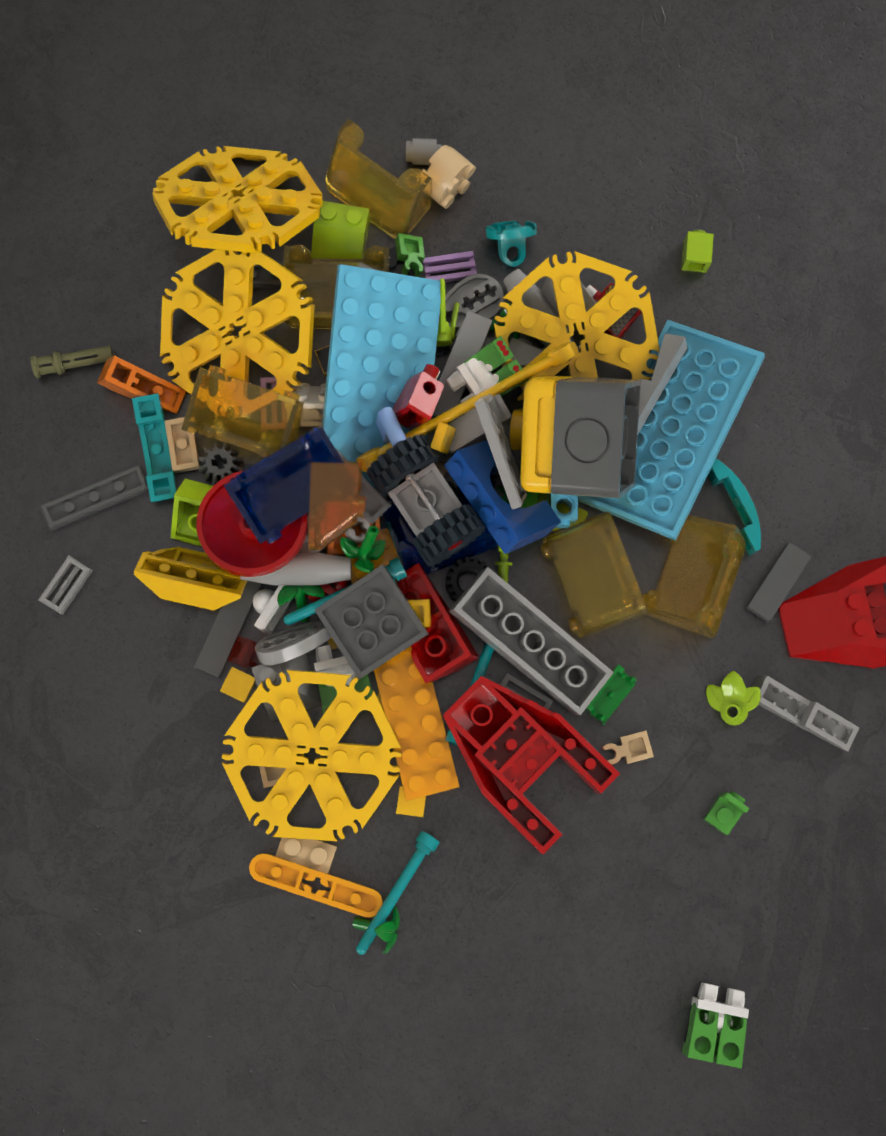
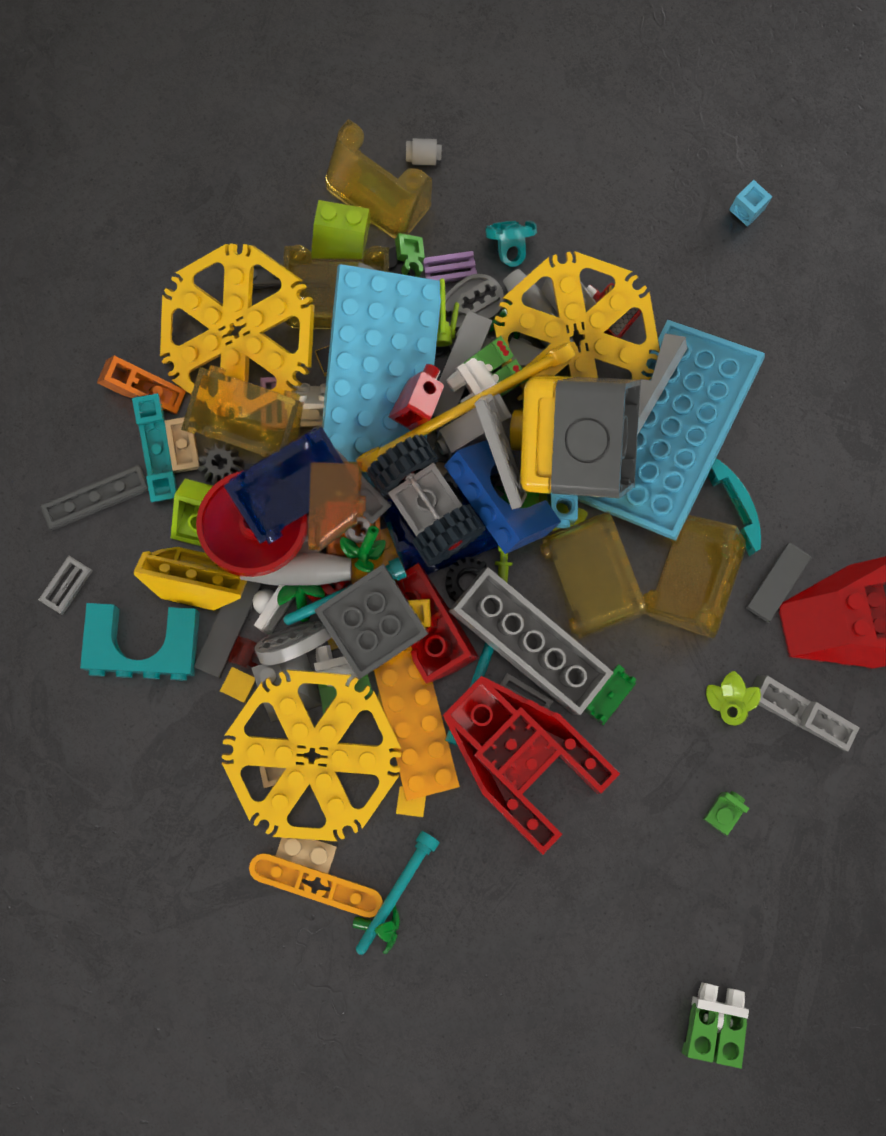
(57, 360): olive pin -> none
(103, 653): none -> teal arch
(237, 198): yellow plate -> none
(389, 426): light blue piece -> none
(443, 437): yellow tile -> none
(449, 175): tan brick -> none
(632, 748): tan plate -> none
(697, 251): lime brick -> none
(750, 203): none -> medium azure brick

